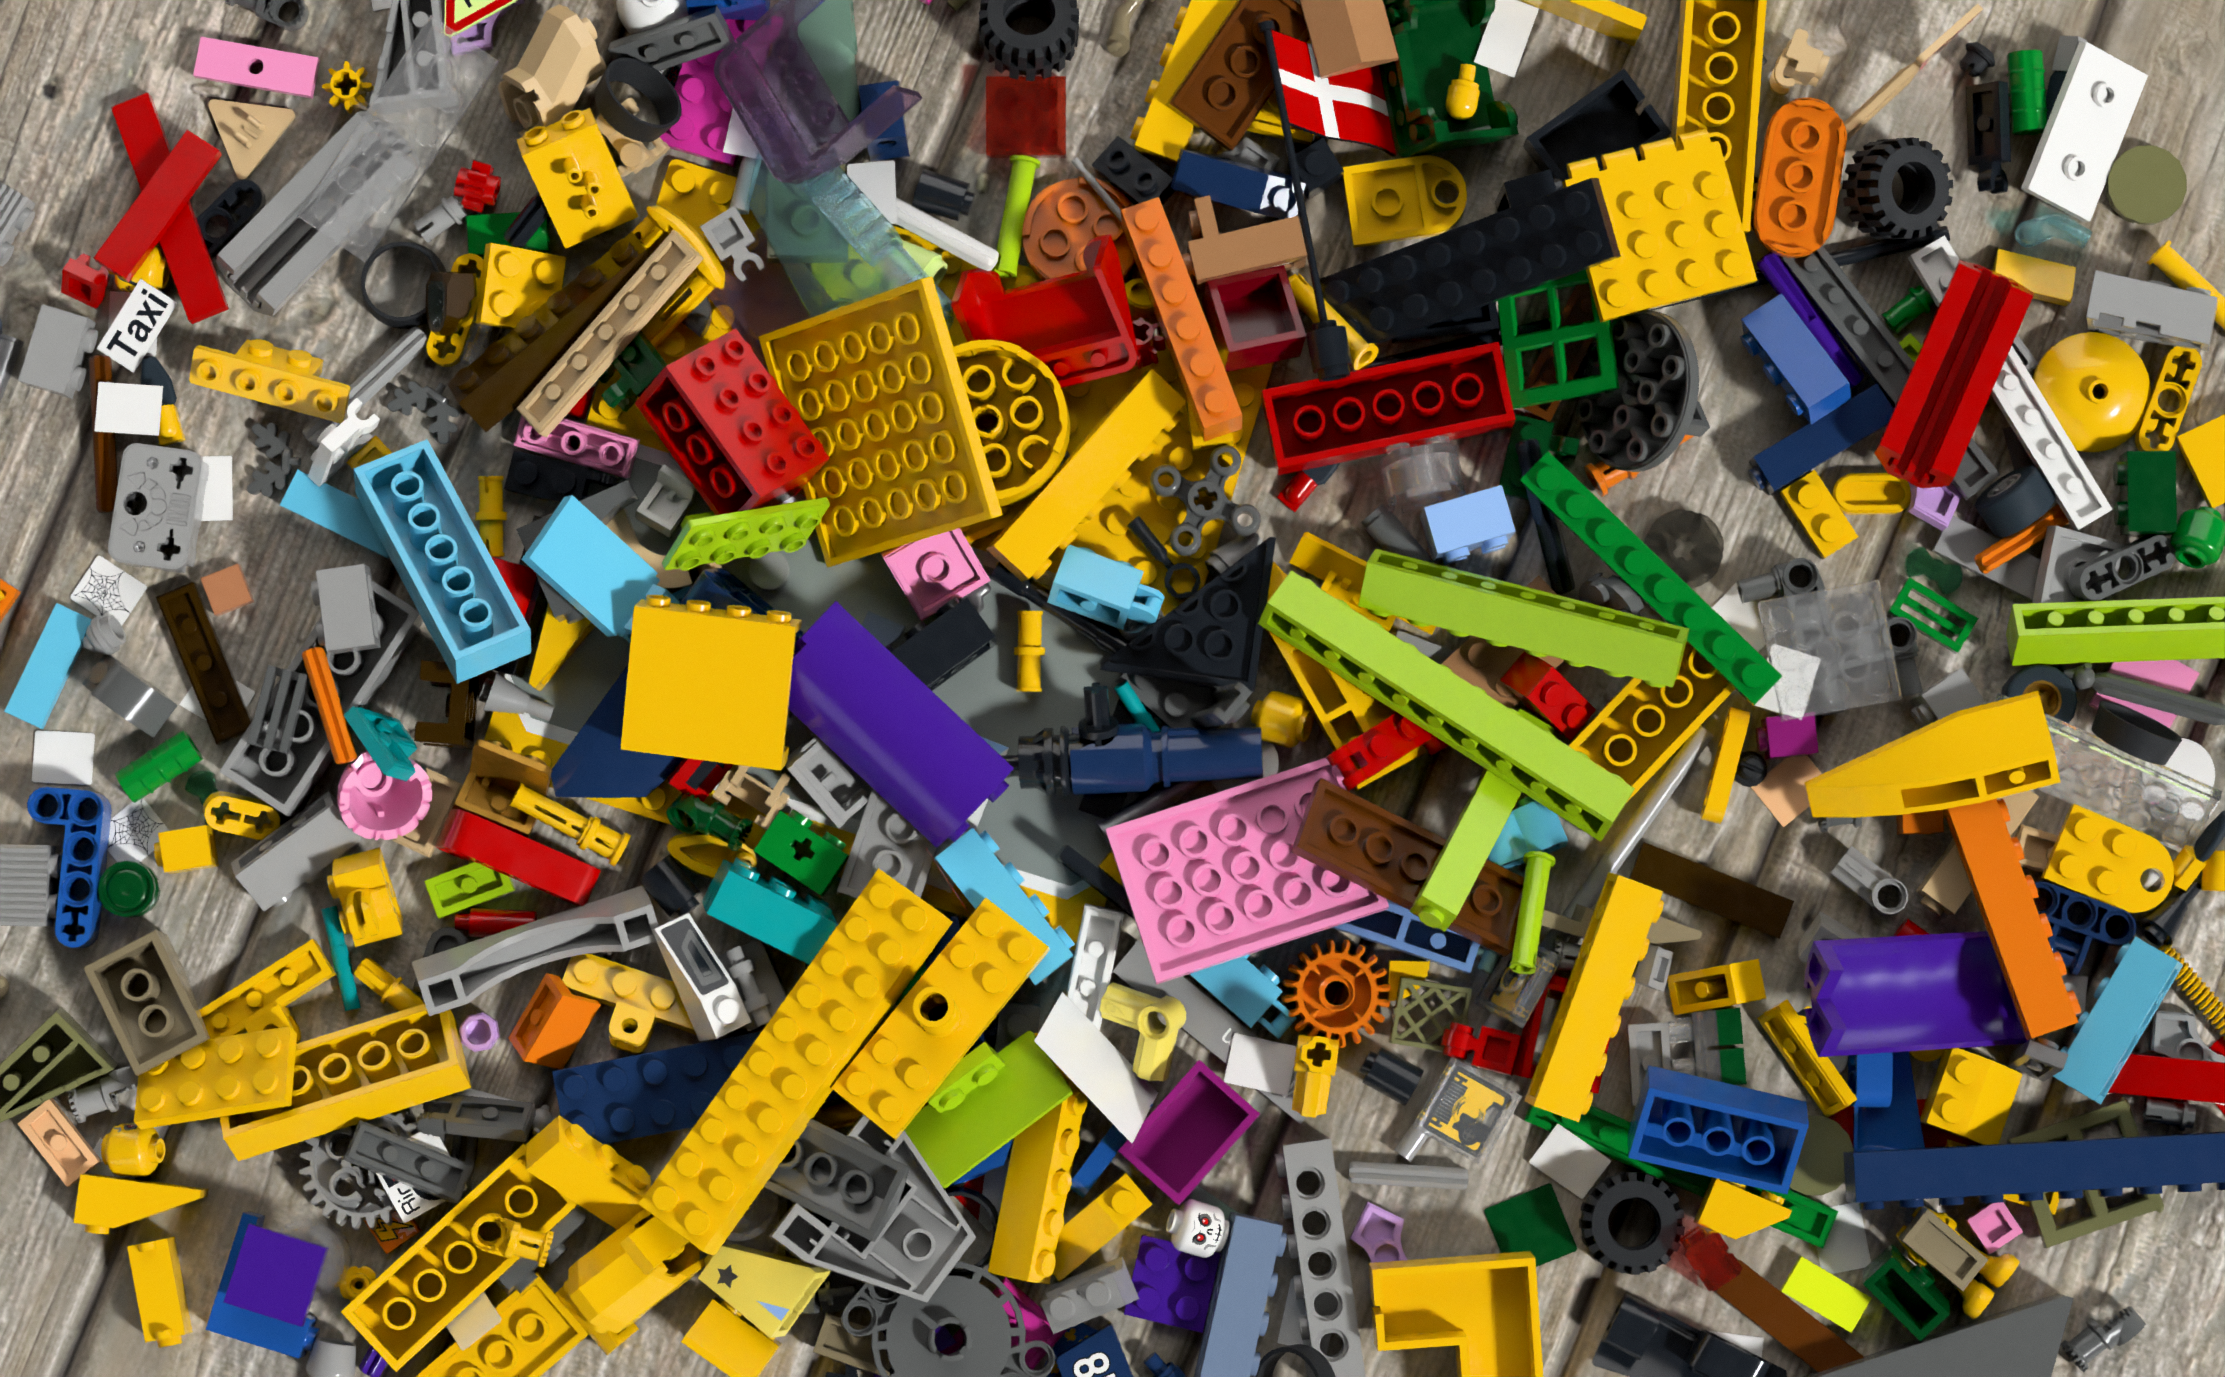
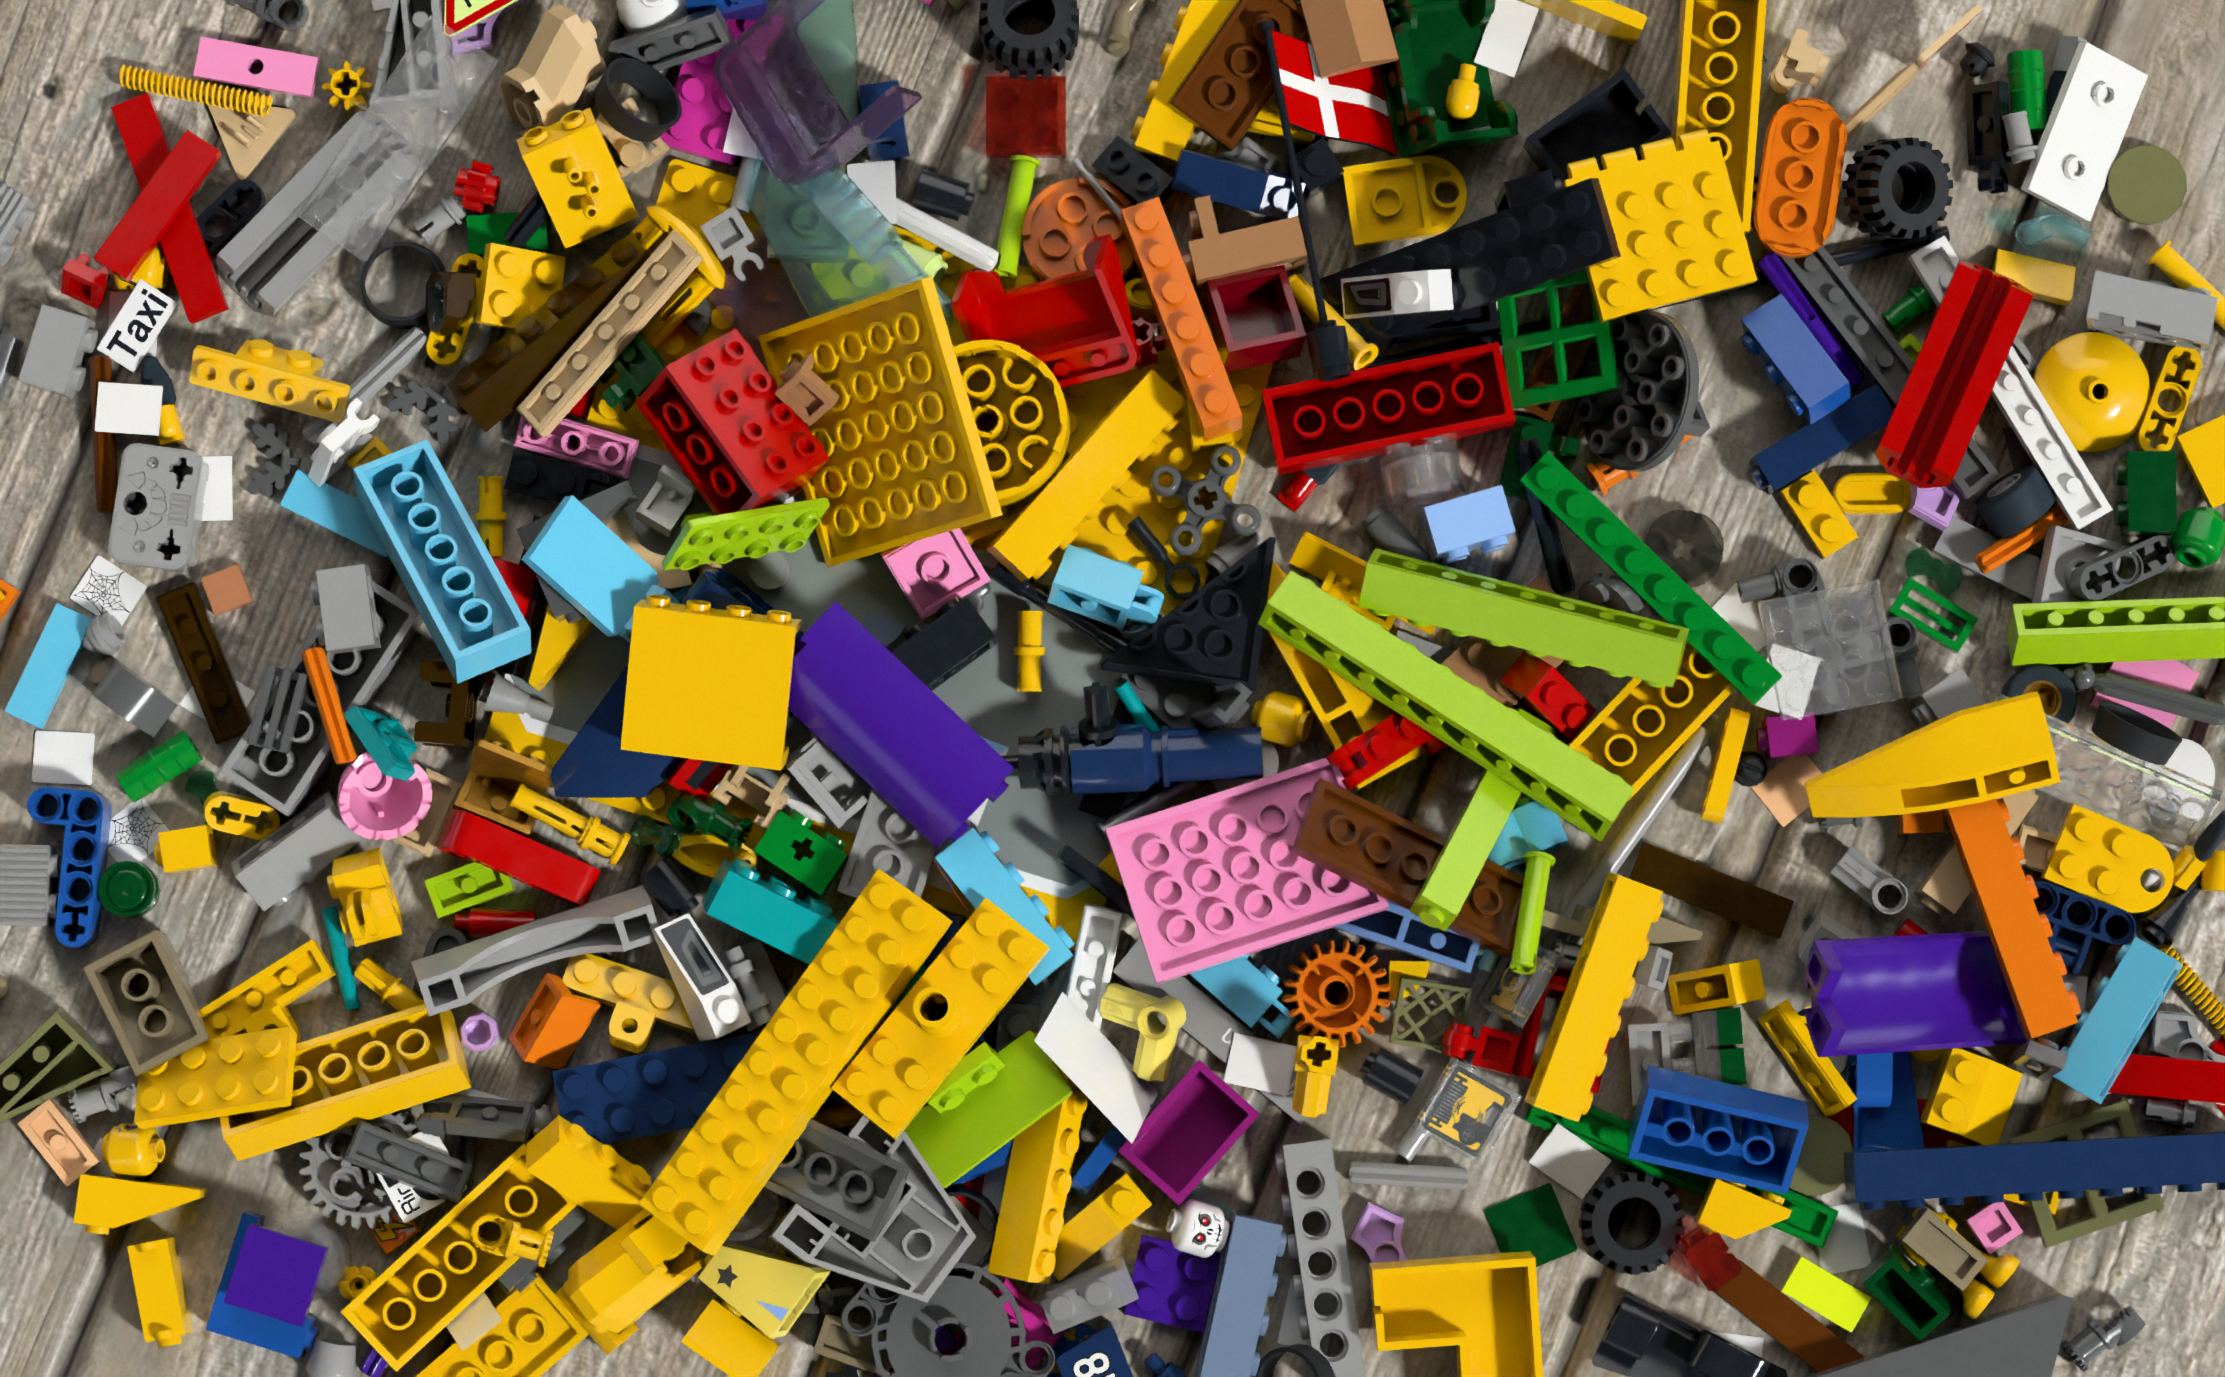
(208, 90): none -> yellow piece
(664, 838): none -> clear green piece
(805, 390): none -> medium nougat bracket
(1397, 293): none -> white slope
(2019, 137): none -> light grey pin

